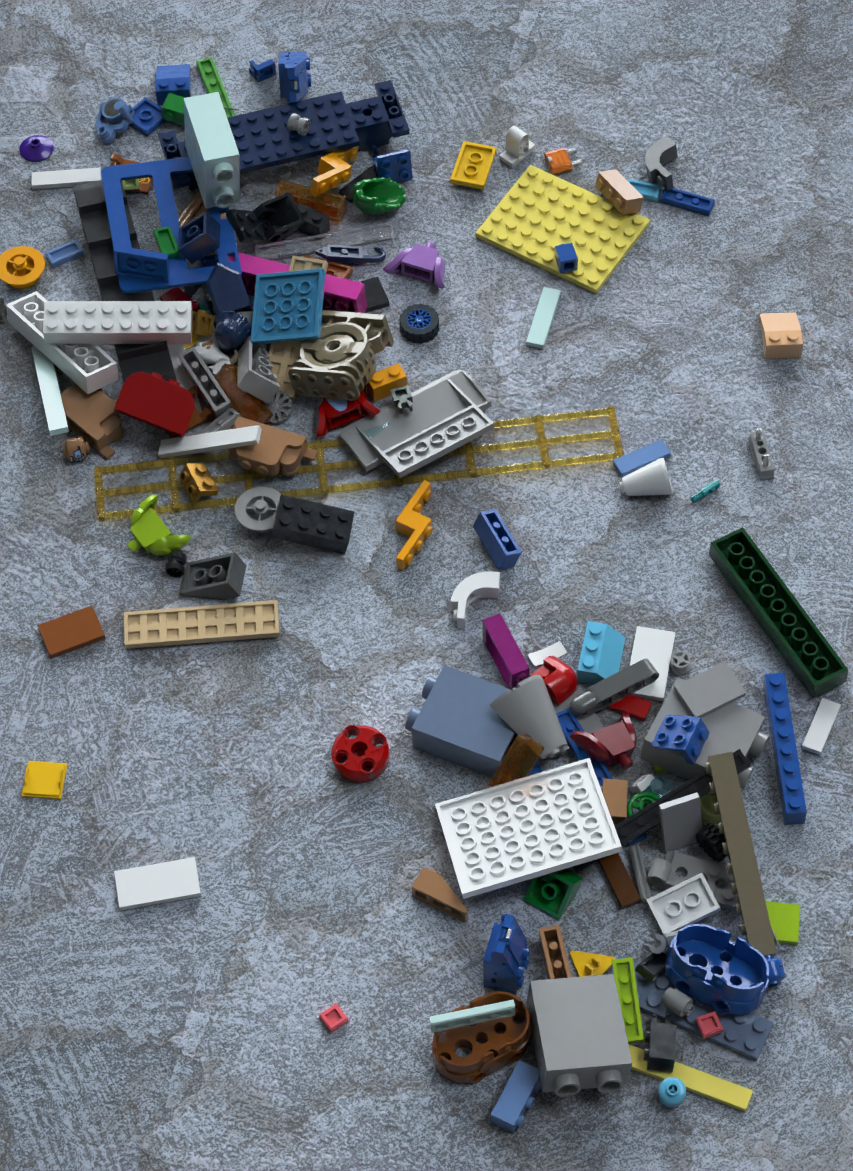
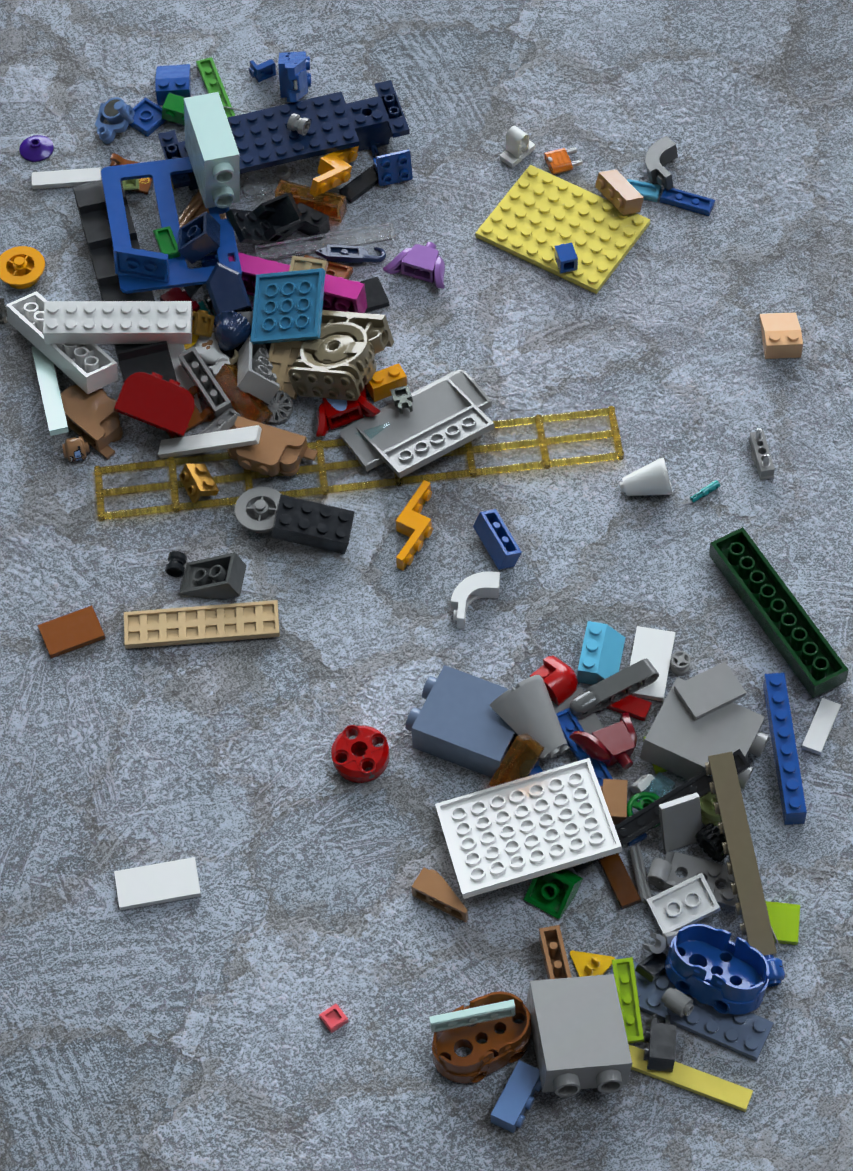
(44, 780): yellow piece -> none
(64, 253): medium blue tile -> none
(152, 532): lime torso -> none
(378, 195): green hair -> none
(419, 323): black wheel -> none
(473, 165): yellow plate -> none
(504, 651): magenta piece -> none
(506, 956): blue piece -> none
(543, 318): light aqua tile -> none
(554, 650): white sticker -> none
(639, 458): medium blue tile -> none
(672, 1099): medium azure head -> none
(683, 735): blue bracket -> none
(709, 1025): coral tile -> none

